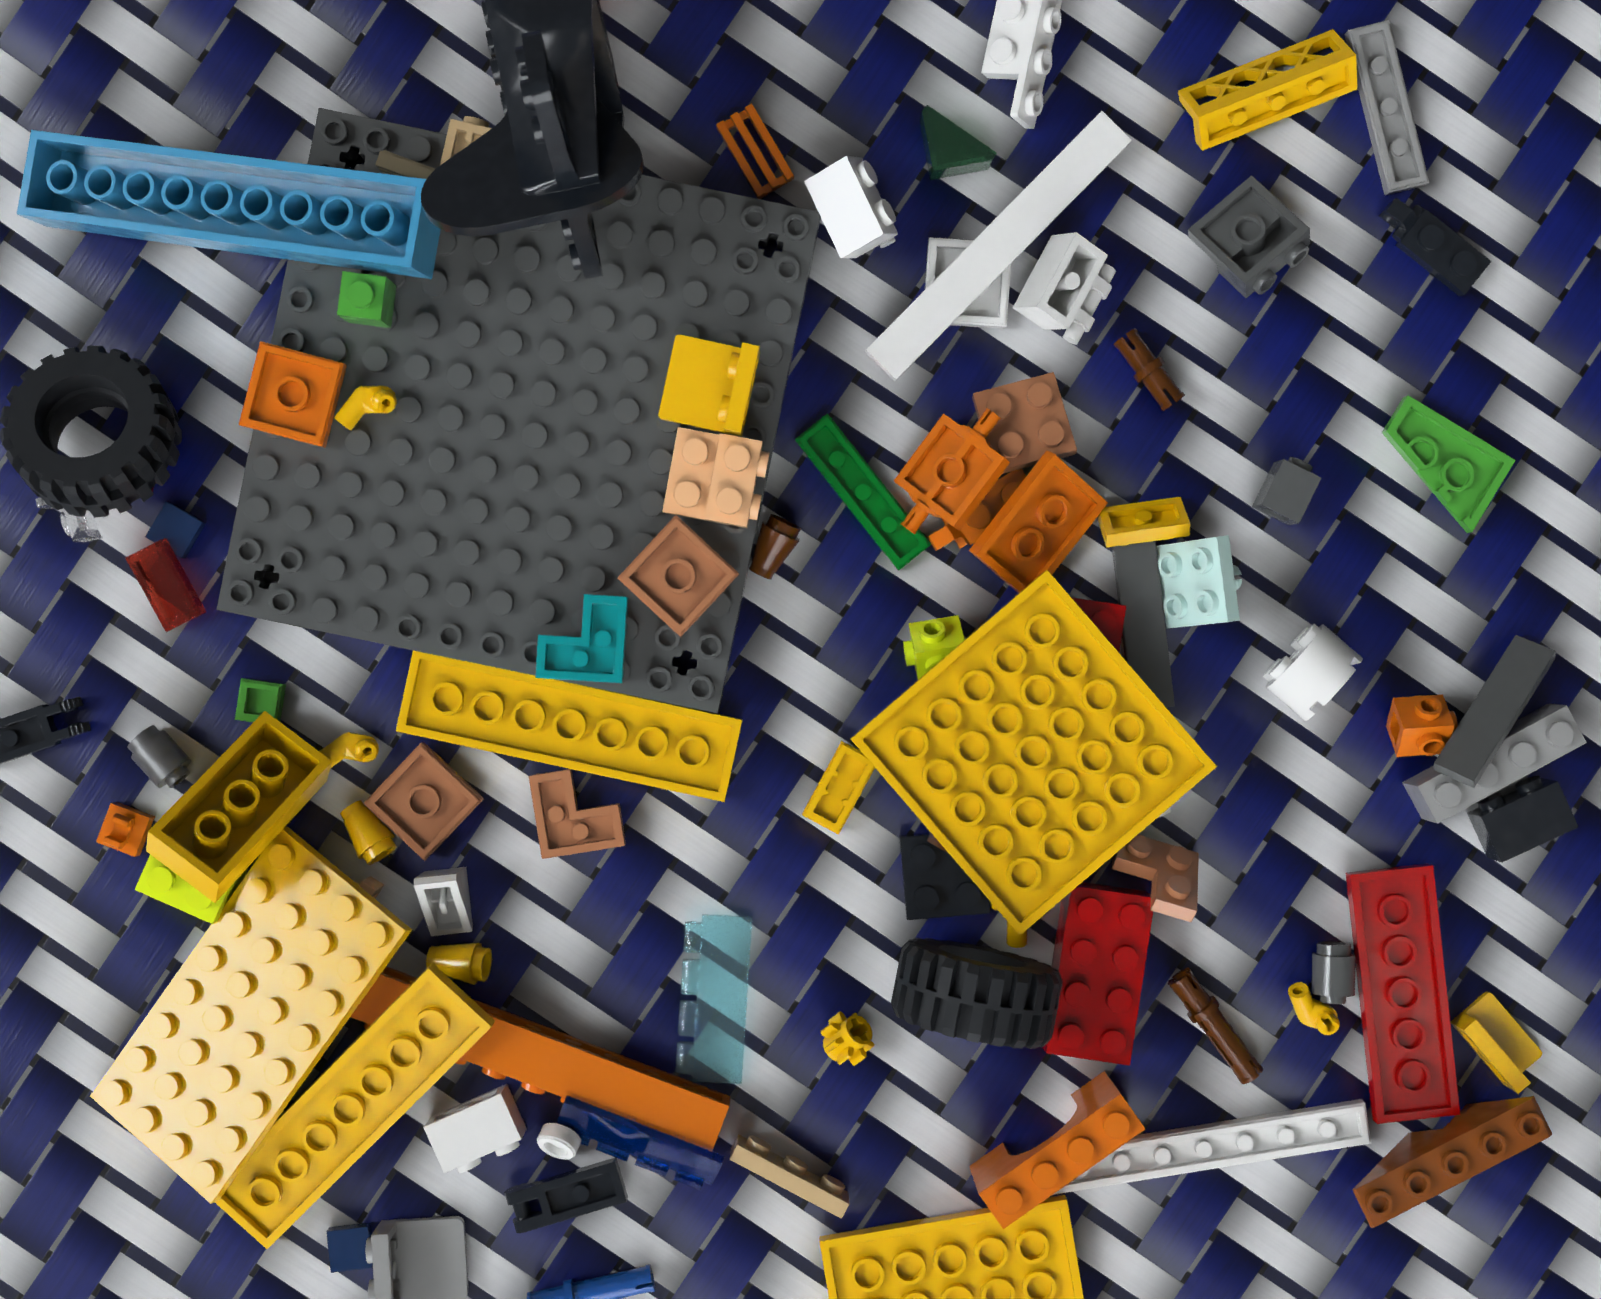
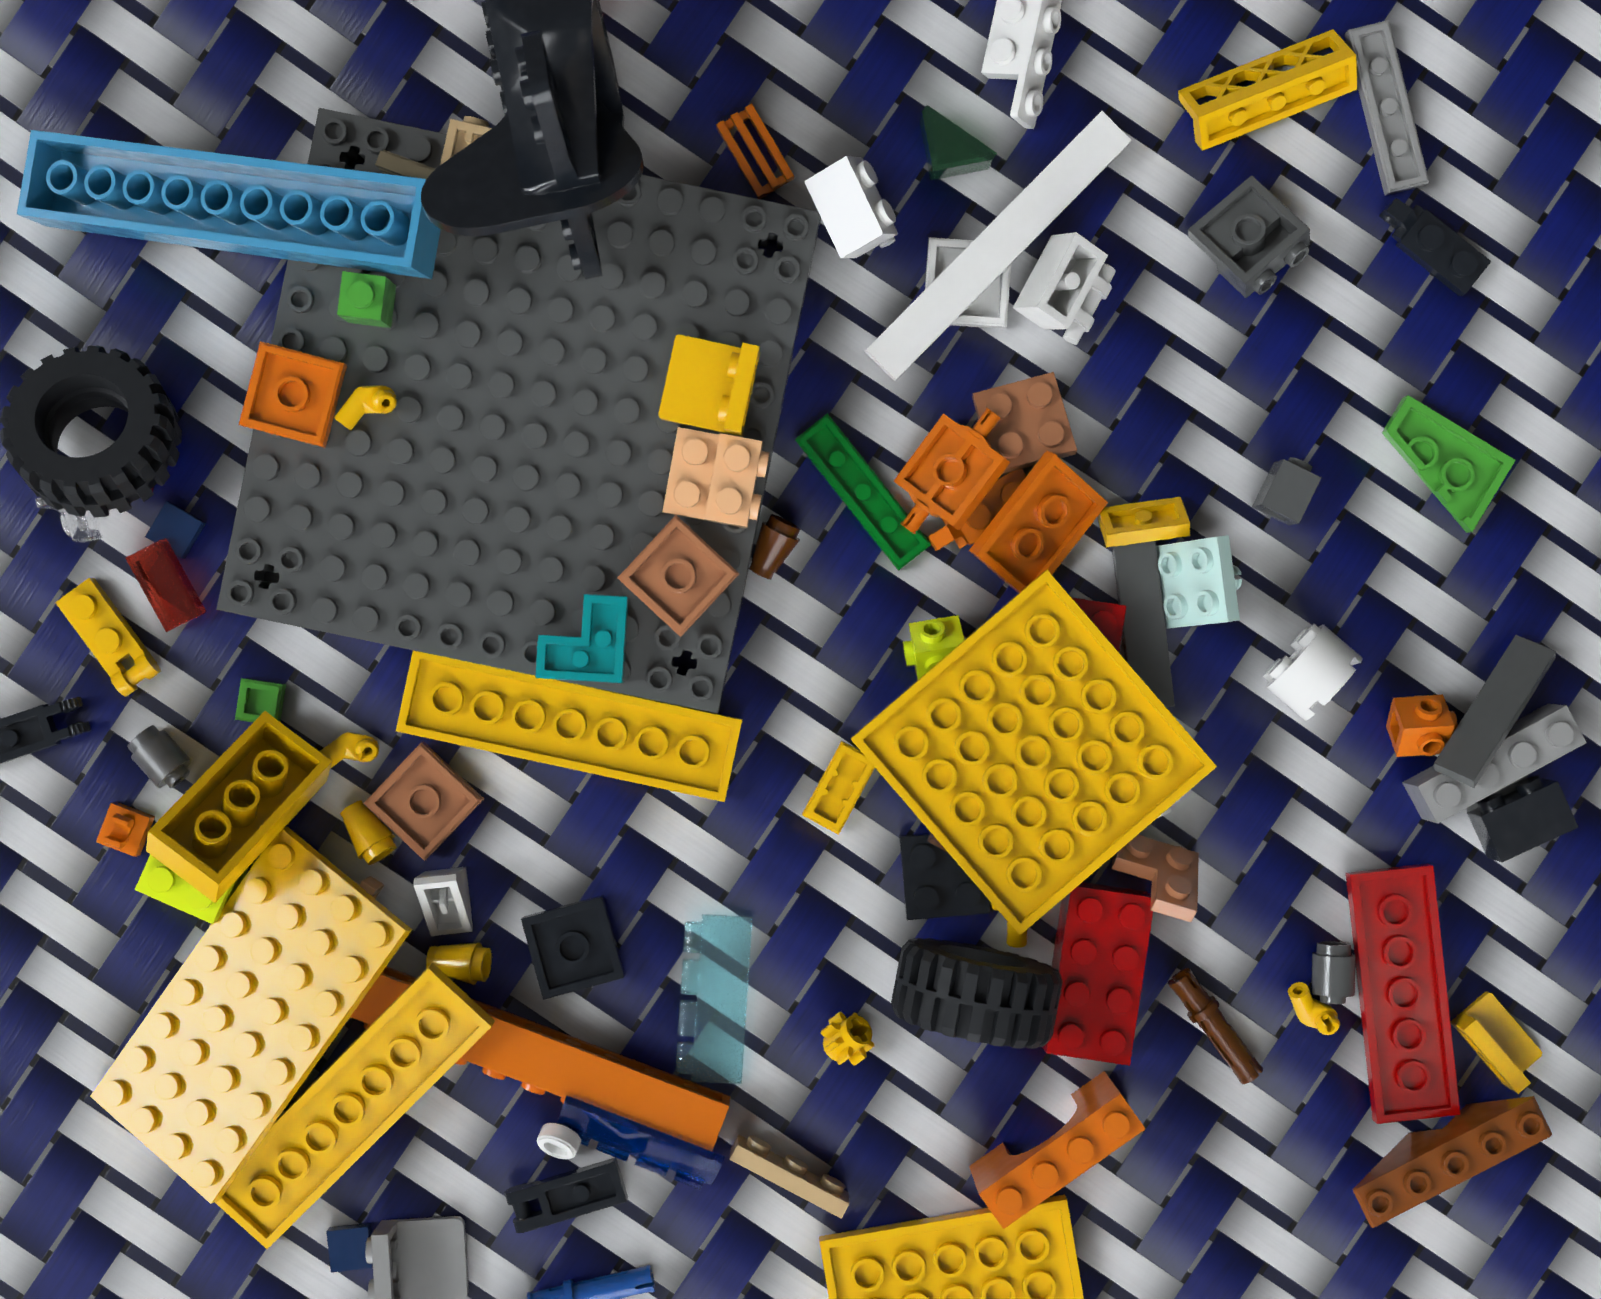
(108, 635): none -> yellow plate
(476, 1129): white brick -> none
(563, 826): nougat plate -> none
(573, 947): none -> black plate
(1149, 369): reddish brown pin -> none
(1230, 1144): white tile -> none

